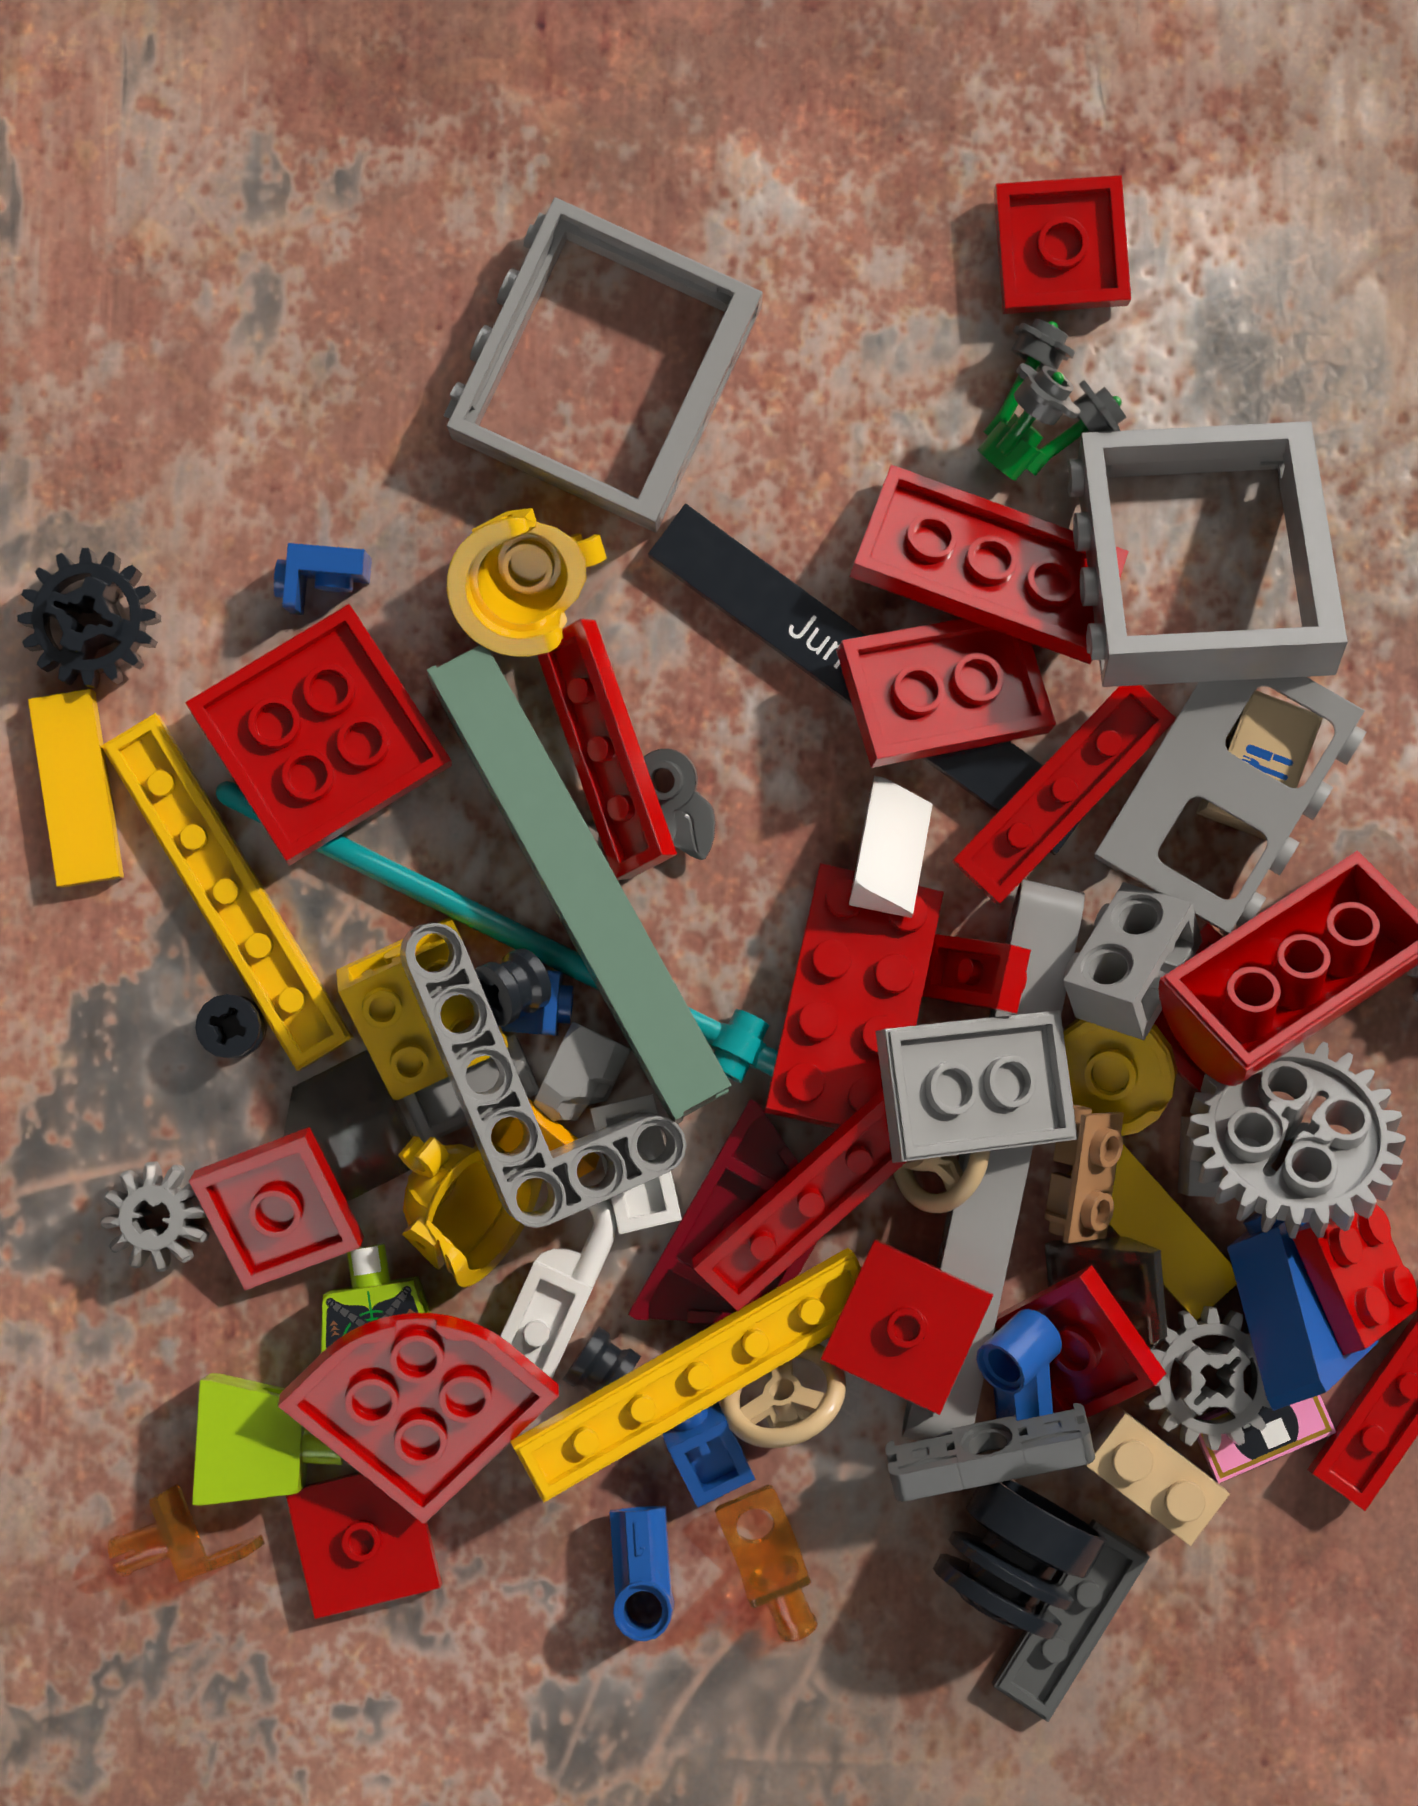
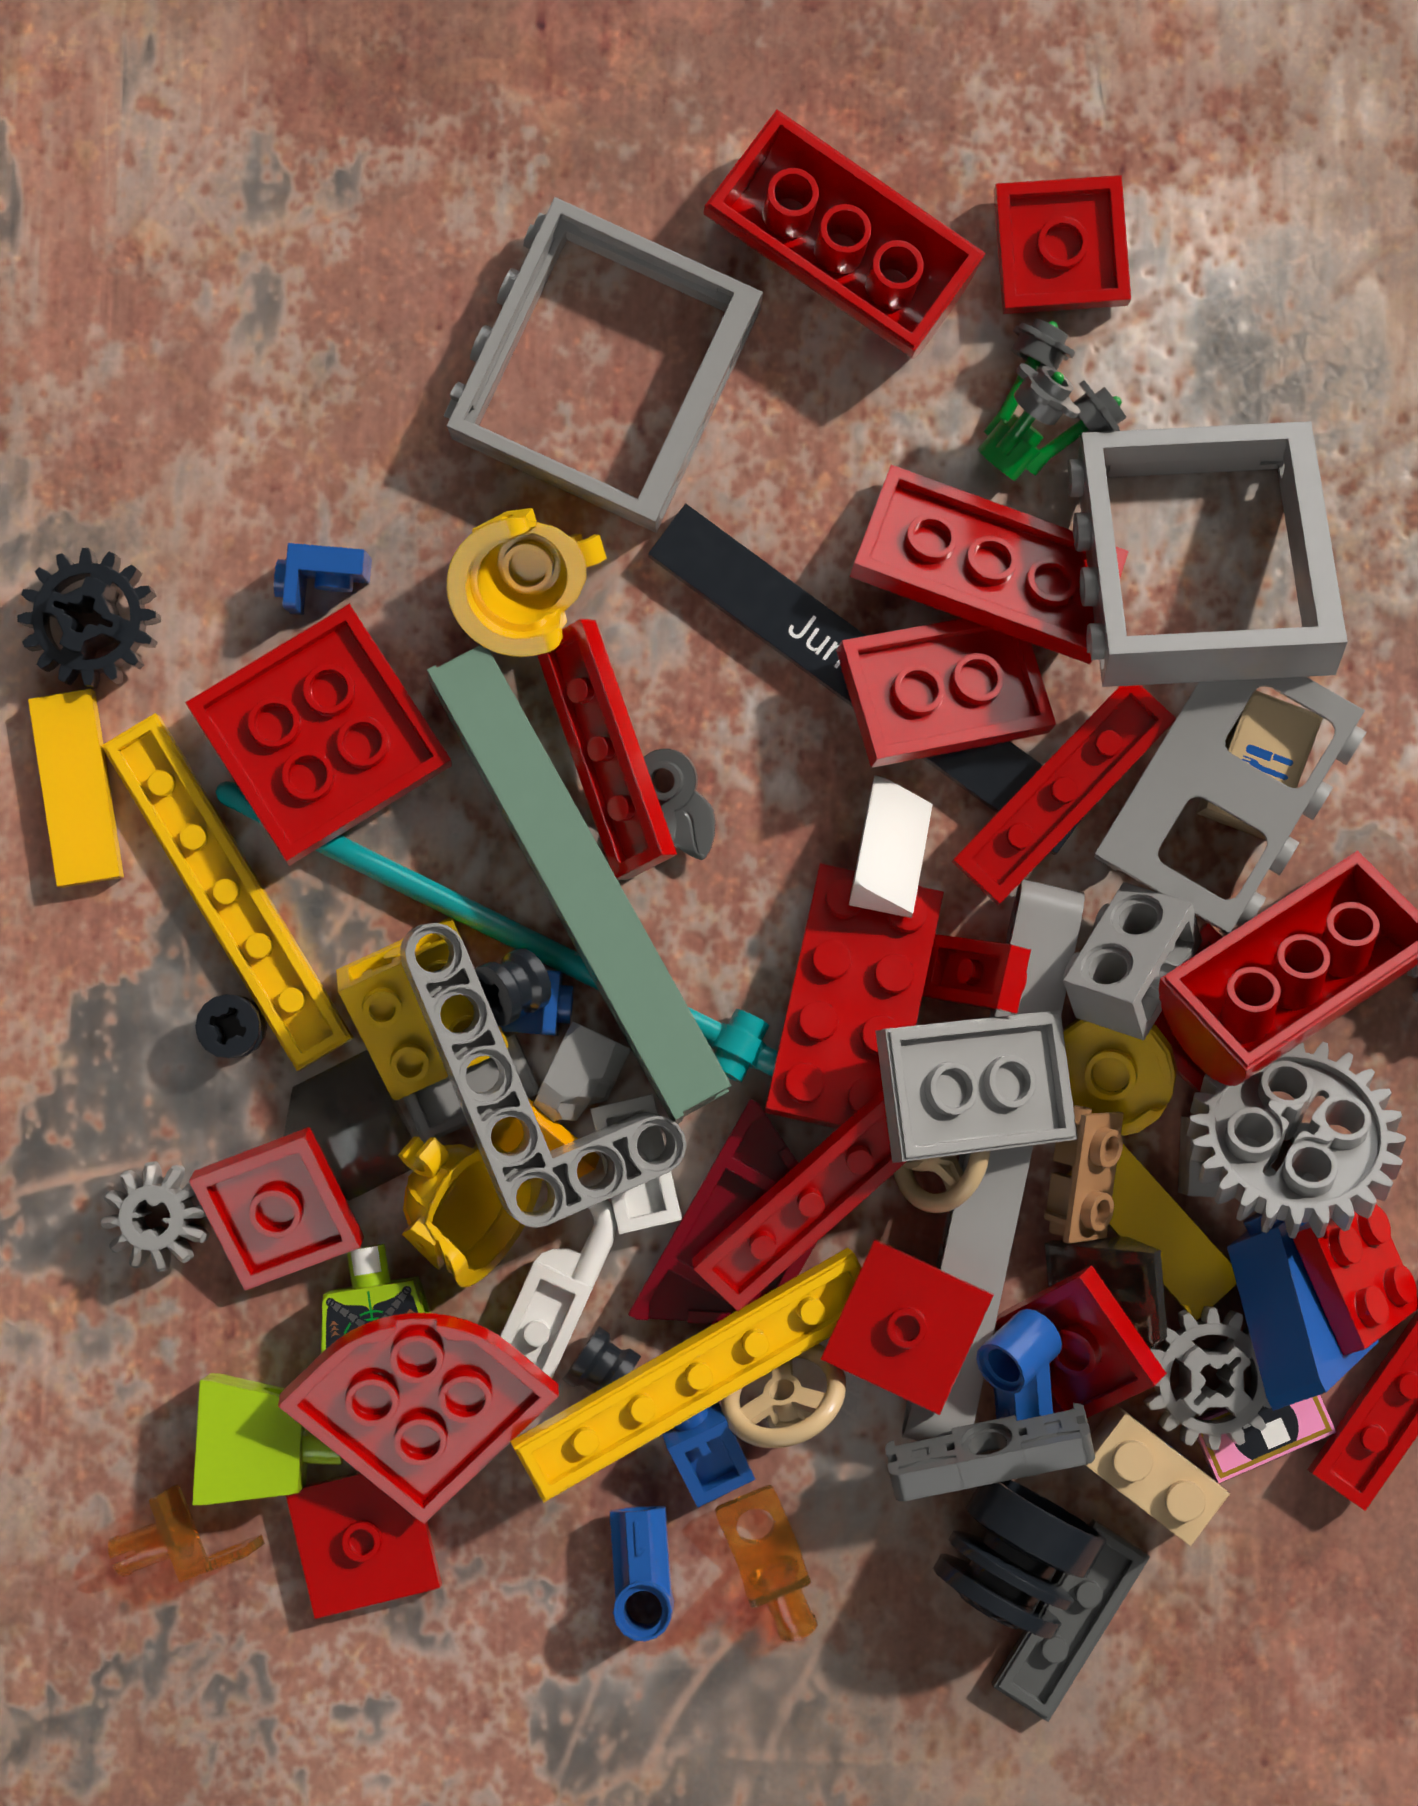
(845, 234): none -> red brick

